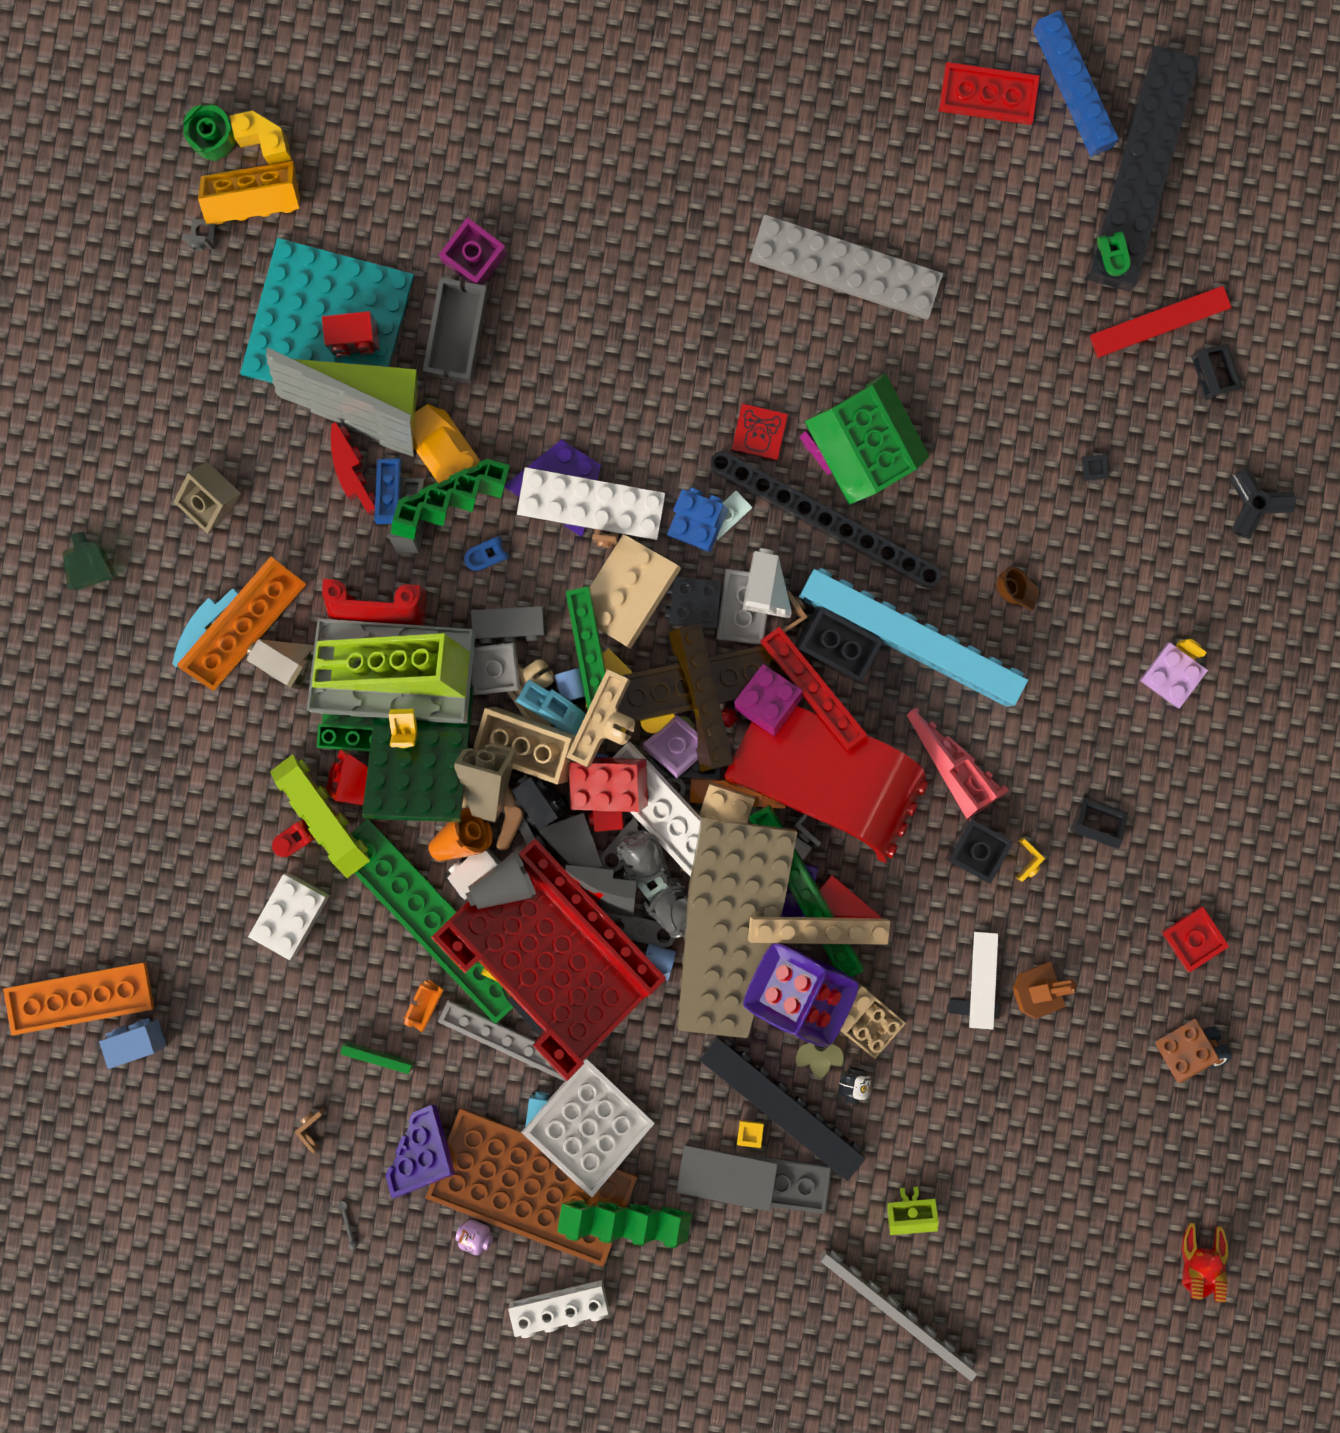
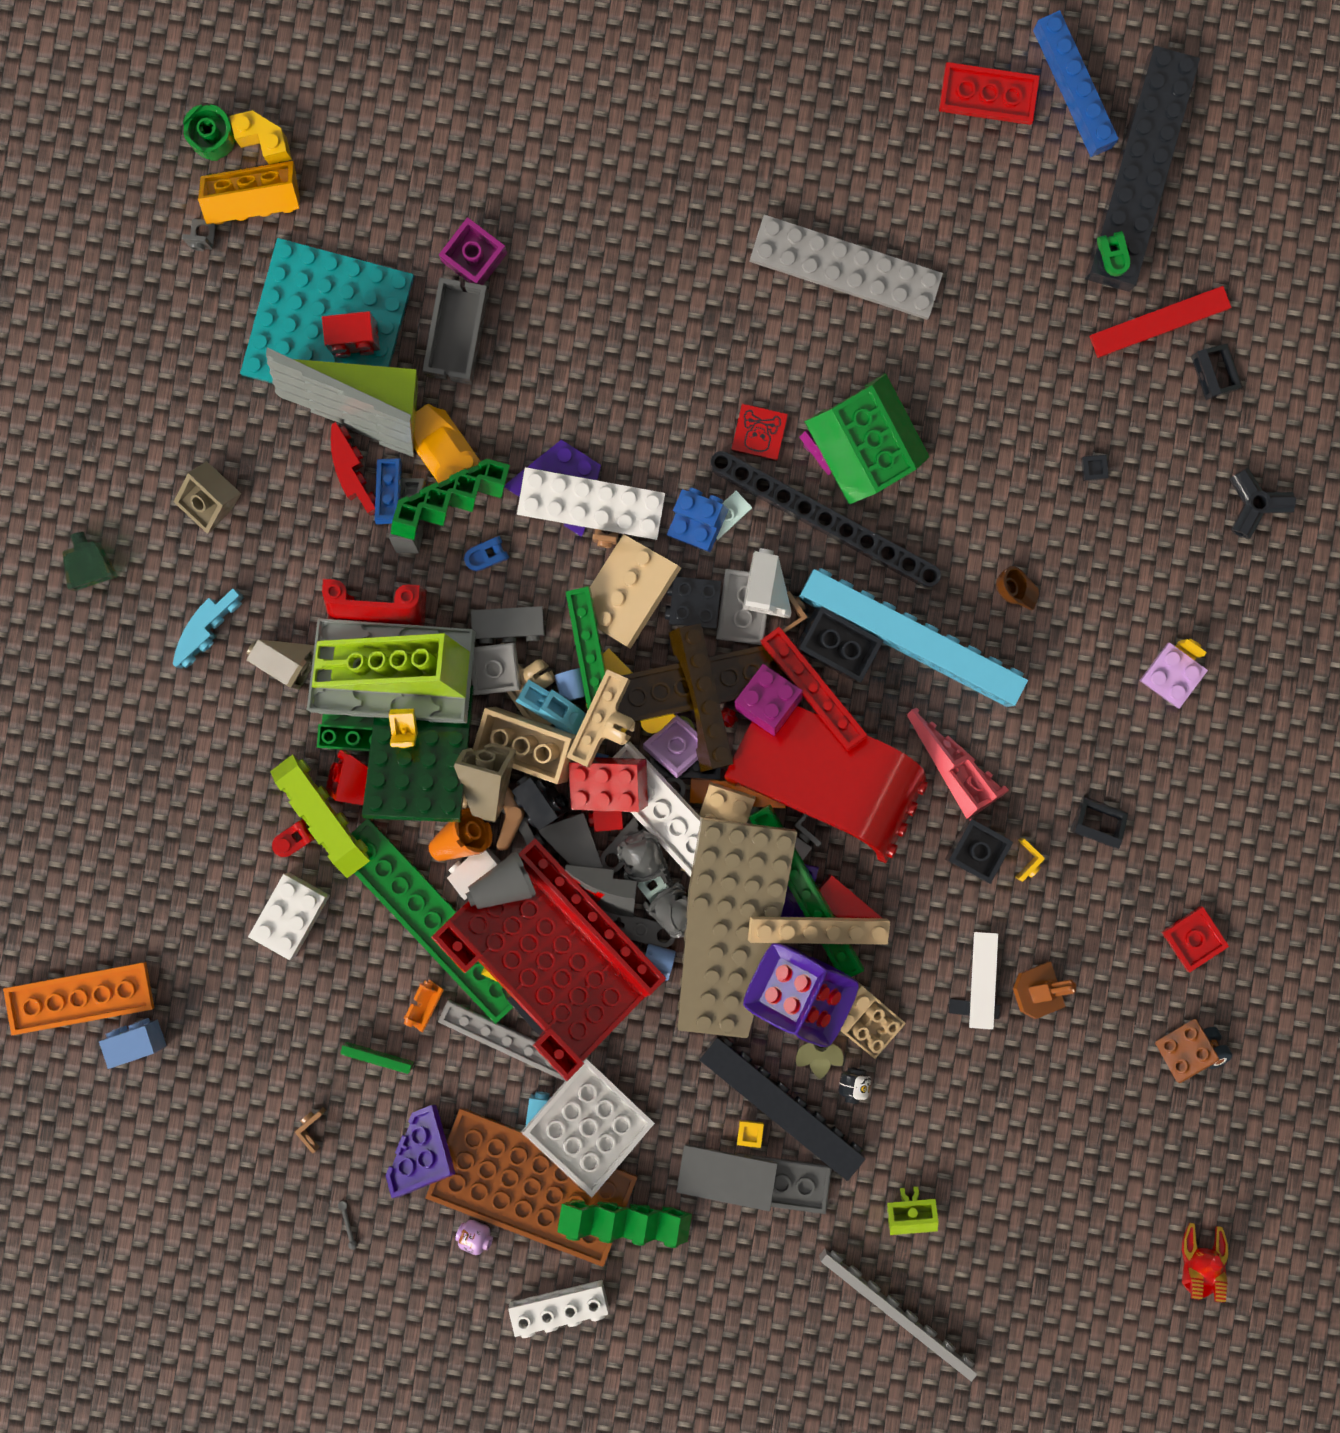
(241, 624): orange plate -> none

